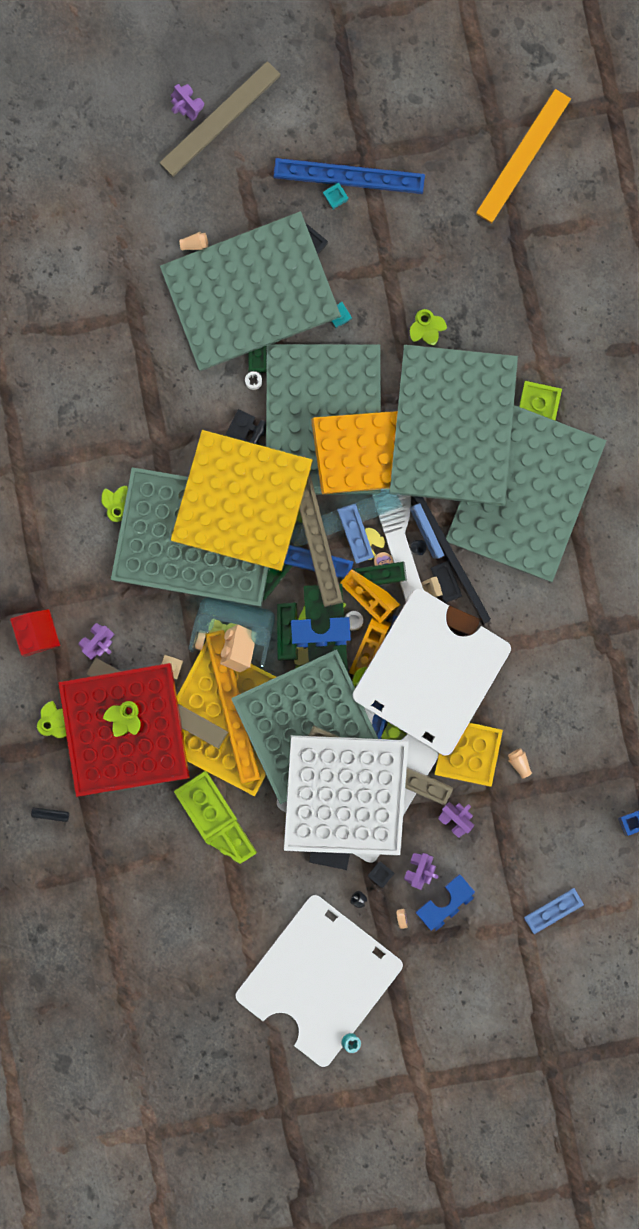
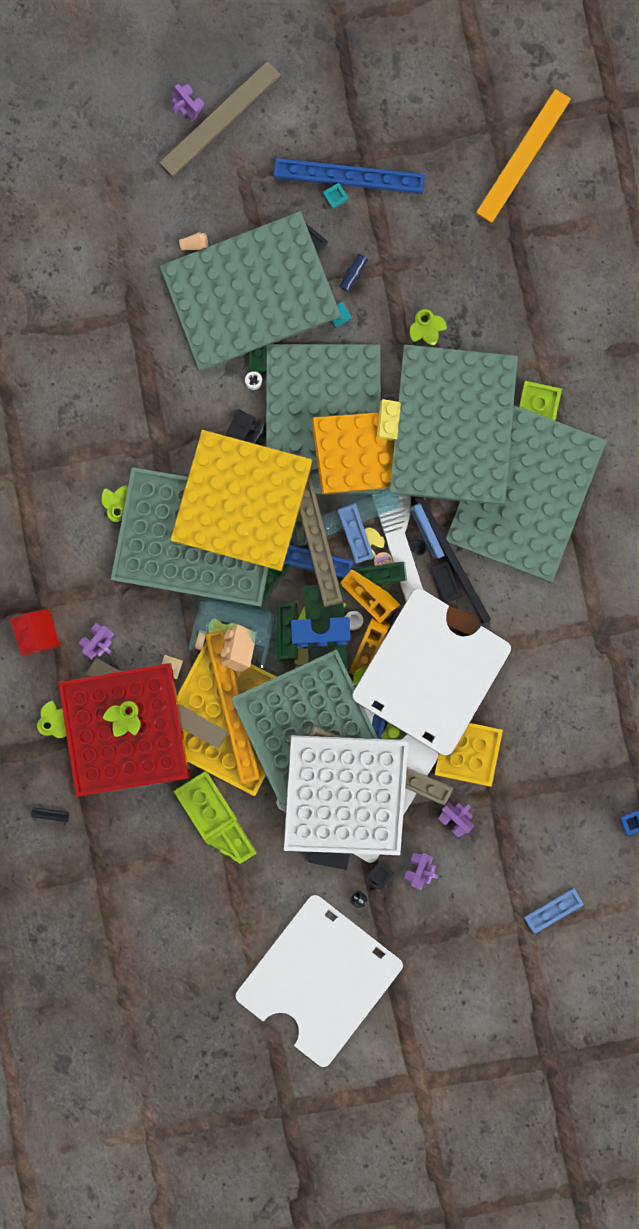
(353, 273): none -> dark blue pin
(355, 1047): teal bush -> none
(388, 420): none -> light yellow plate
(402, 919): light nougat tile -> none
(432, 587): tan plate -> none
(459, 892): blue arch -> none
(519, 761): light nougat cone -> none

